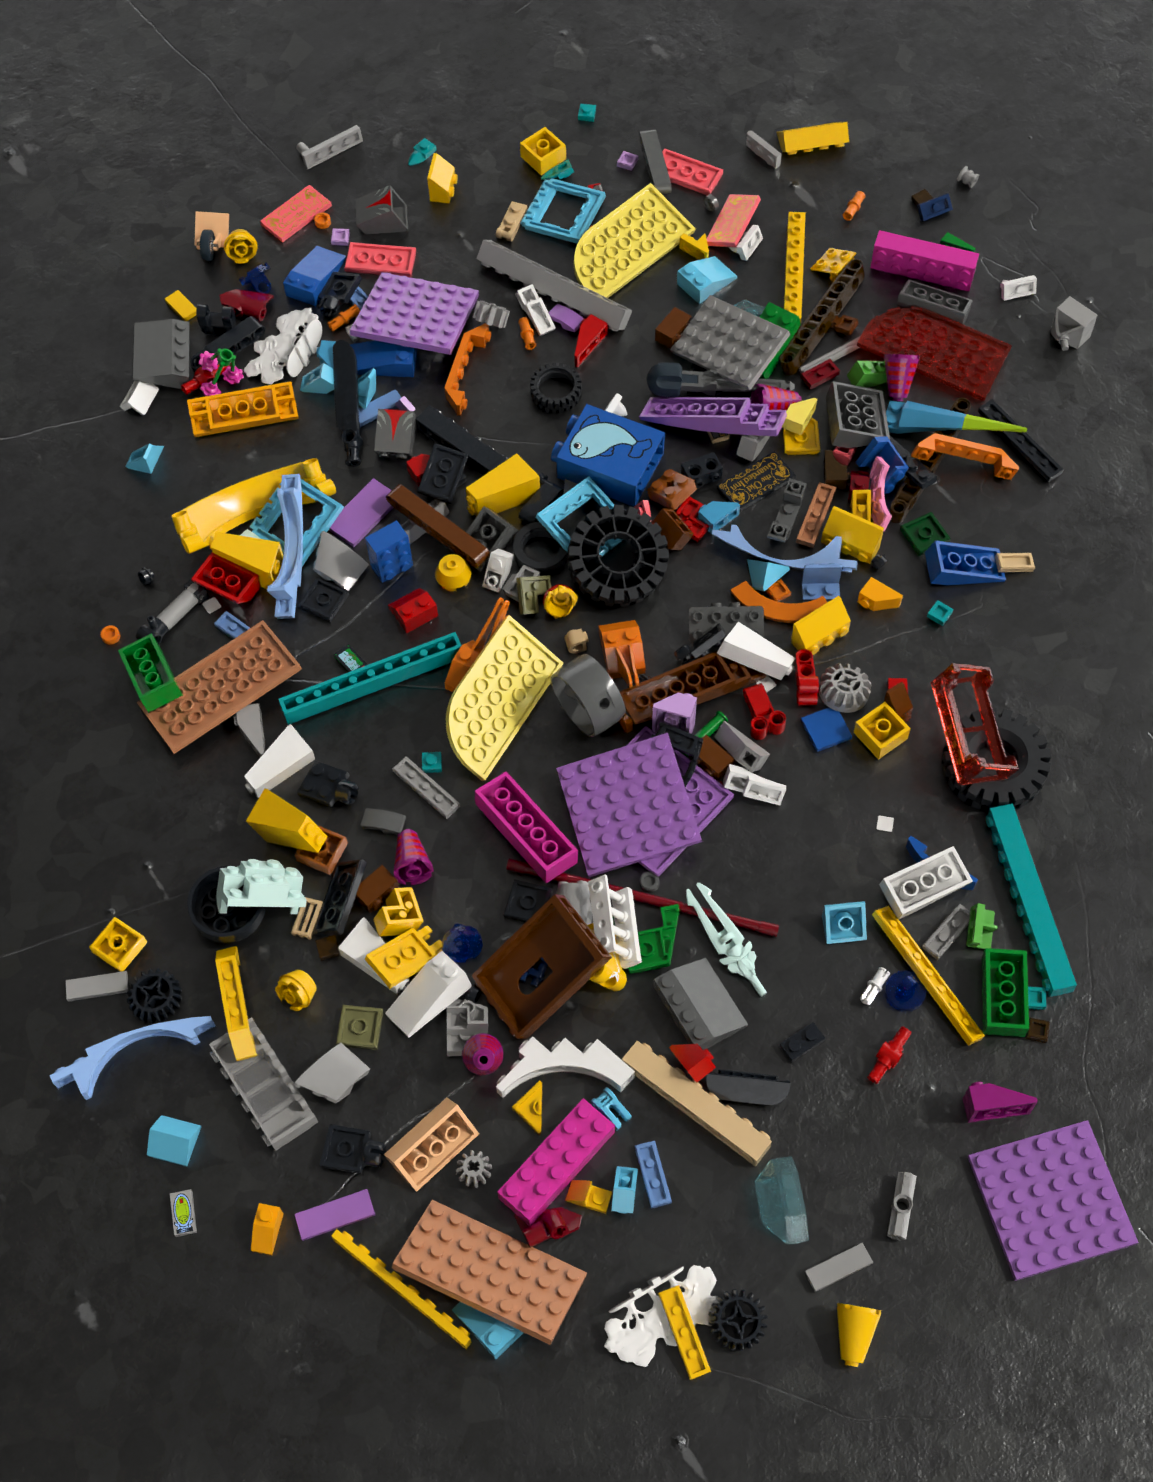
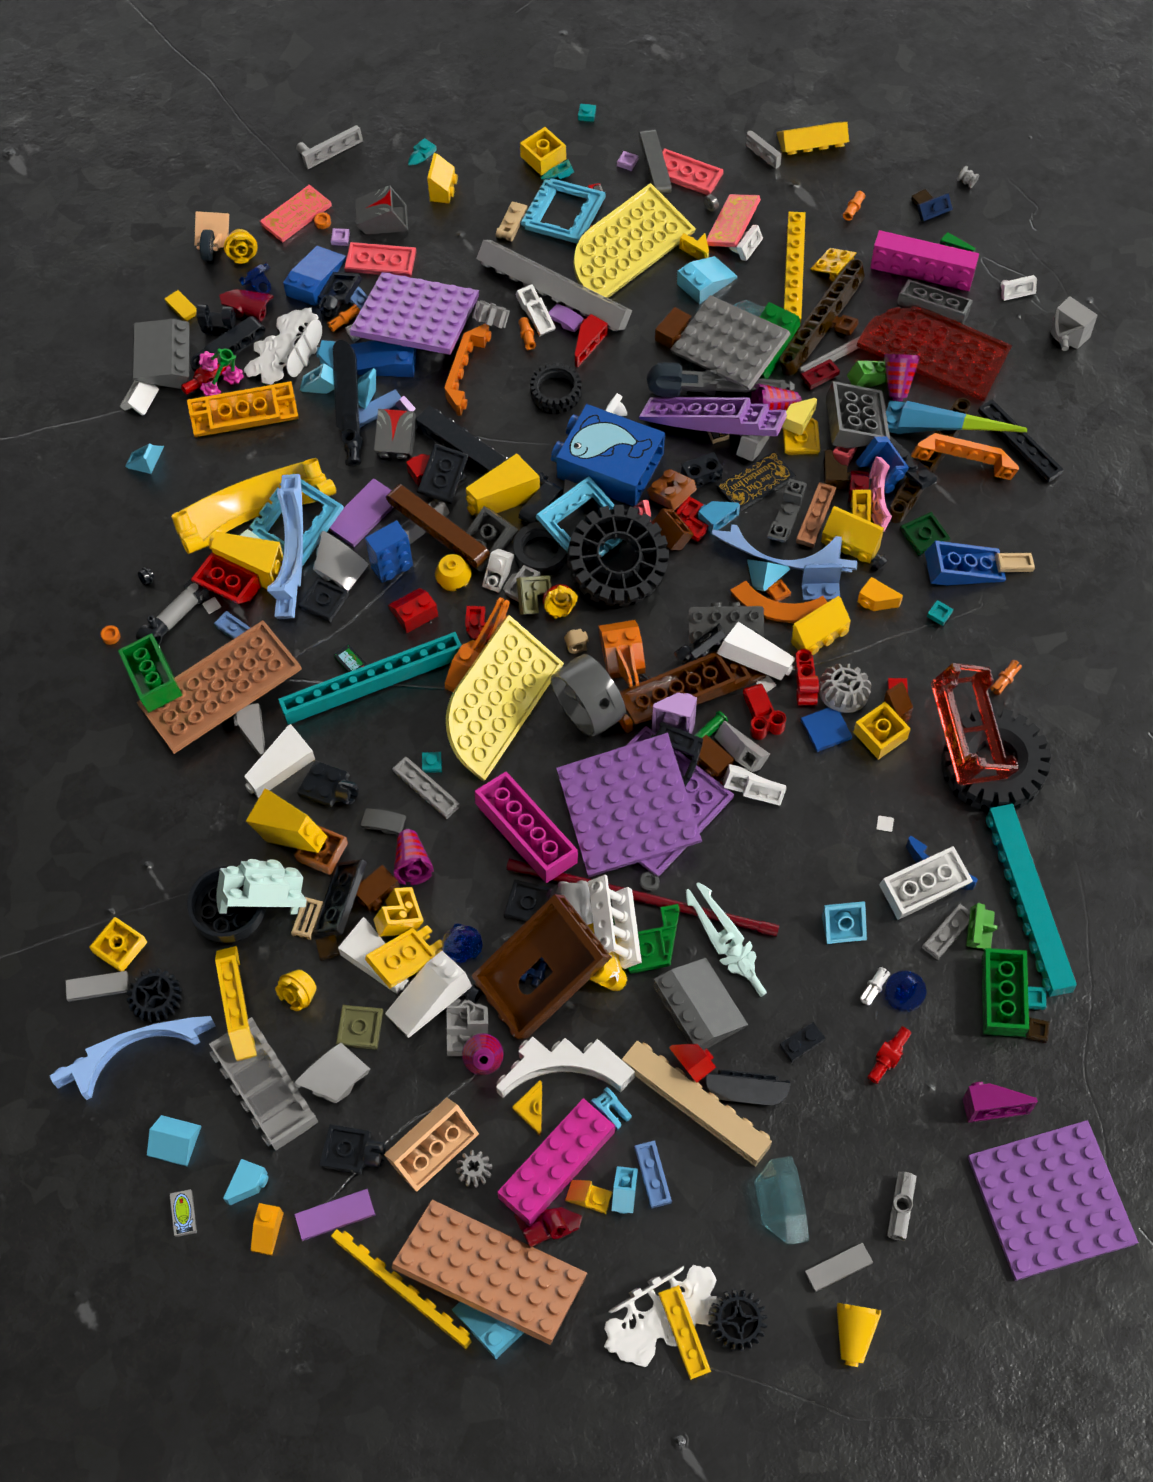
(245, 1182): none -> medium azure slope
(475, 621): none -> red plate
(928, 975): yellow tile -> none
(1005, 677): none -> orange pin

